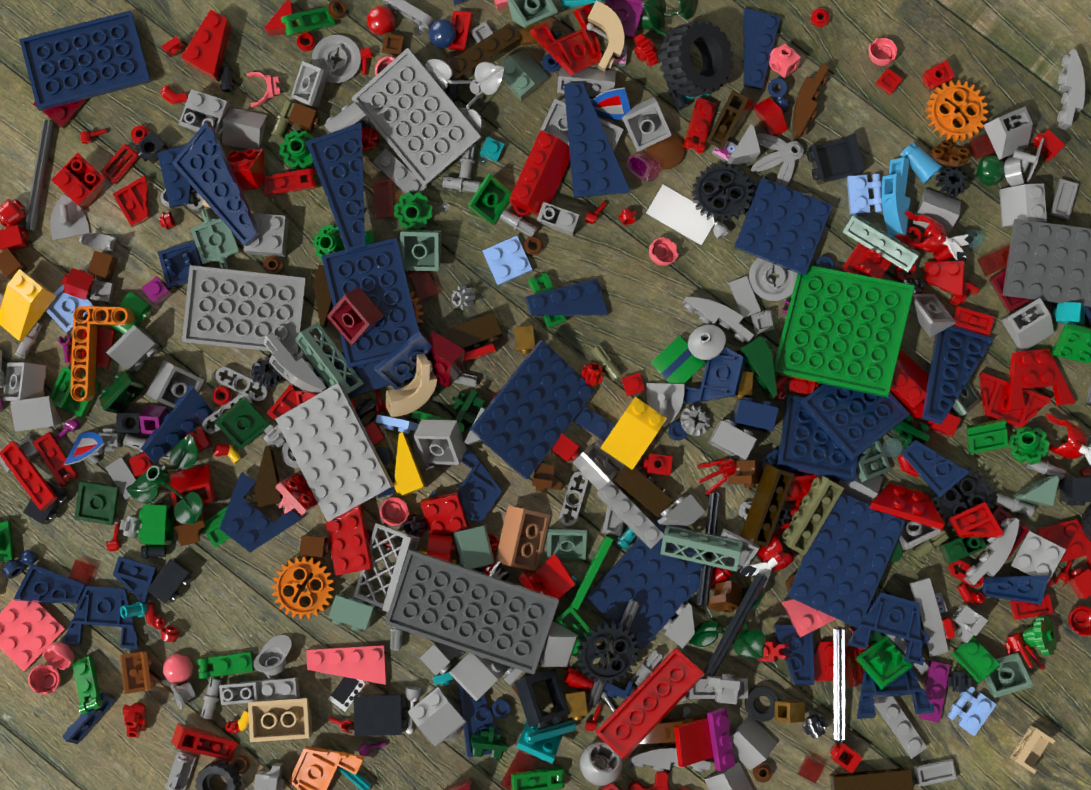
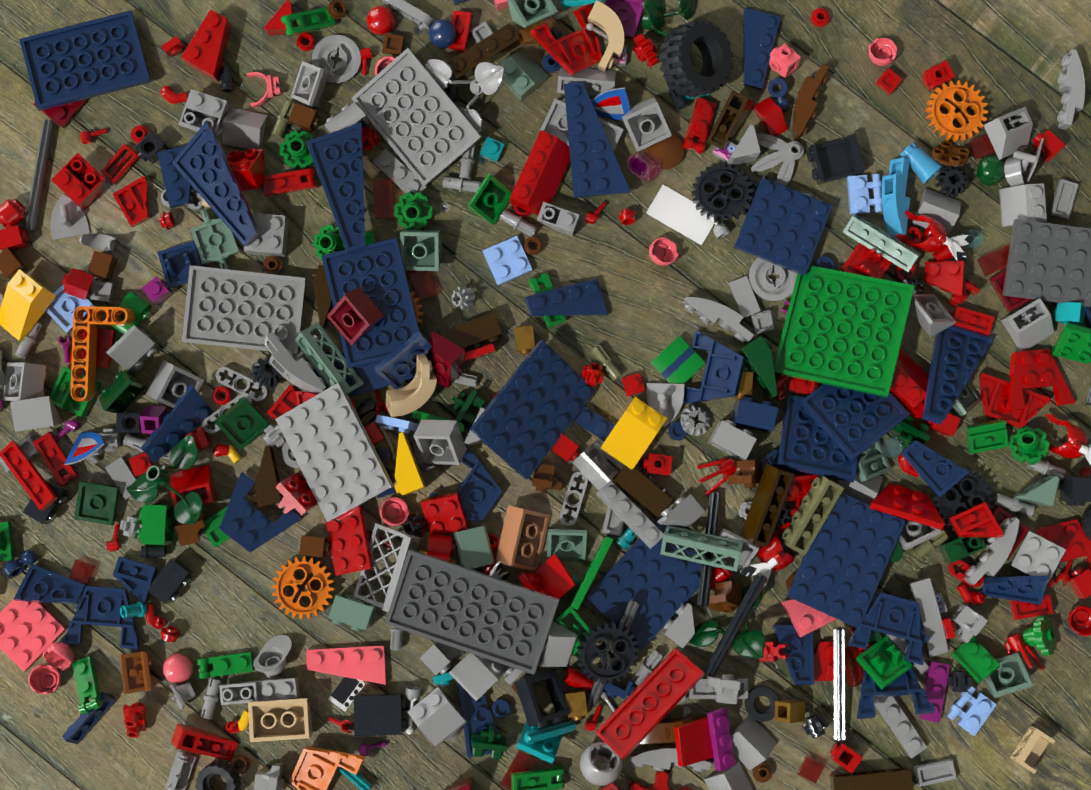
(711, 347): light grey dish -> none

